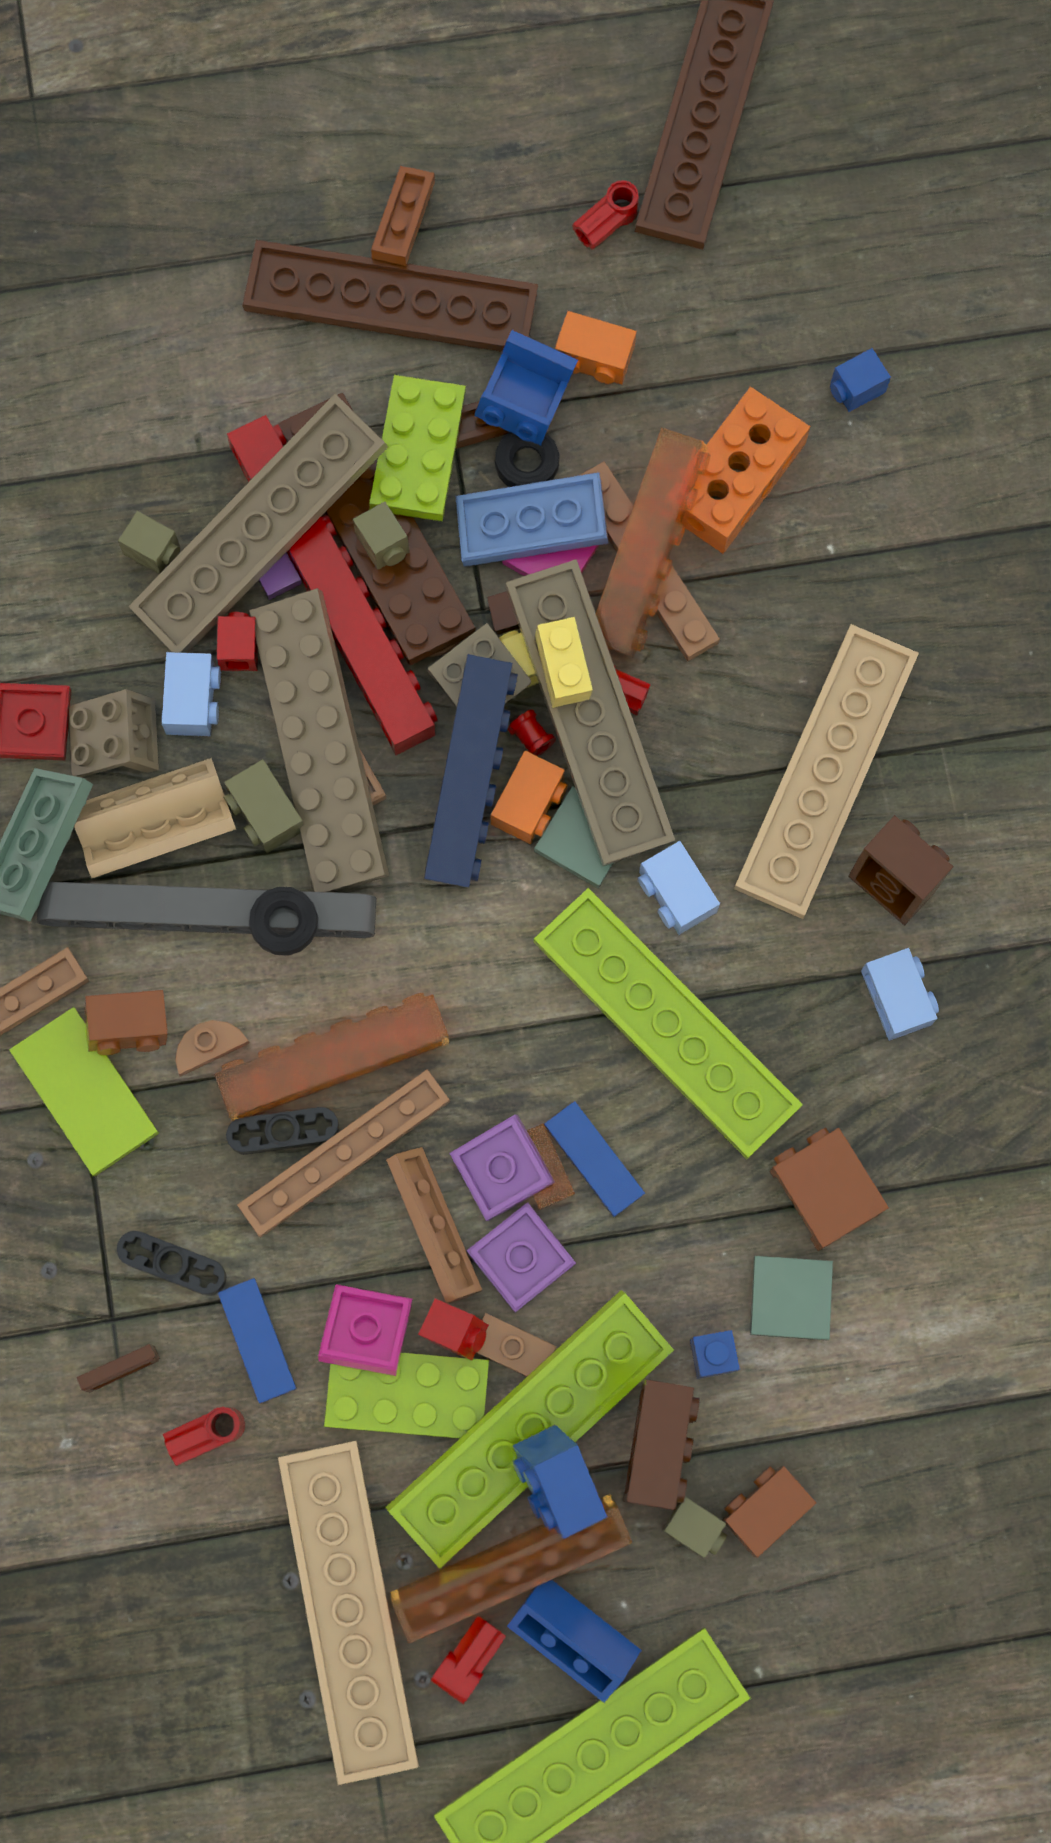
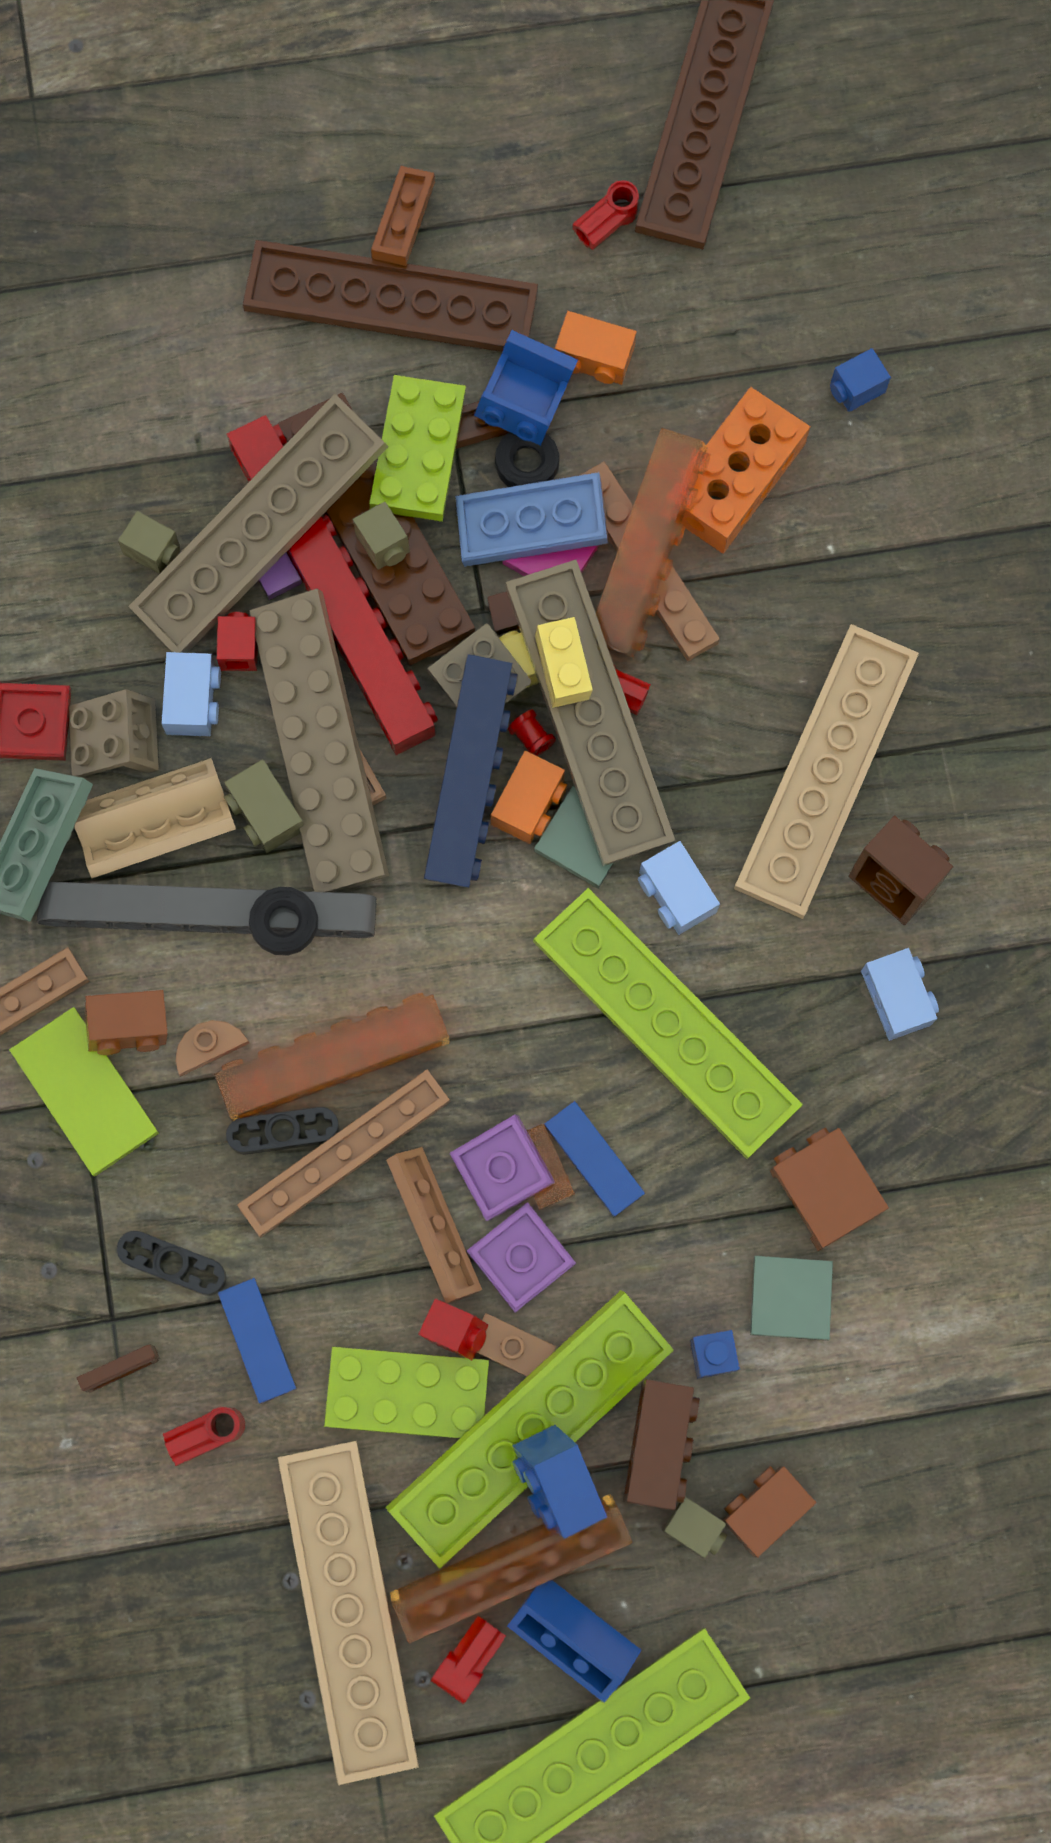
(365, 1330): dark pink tile -> none

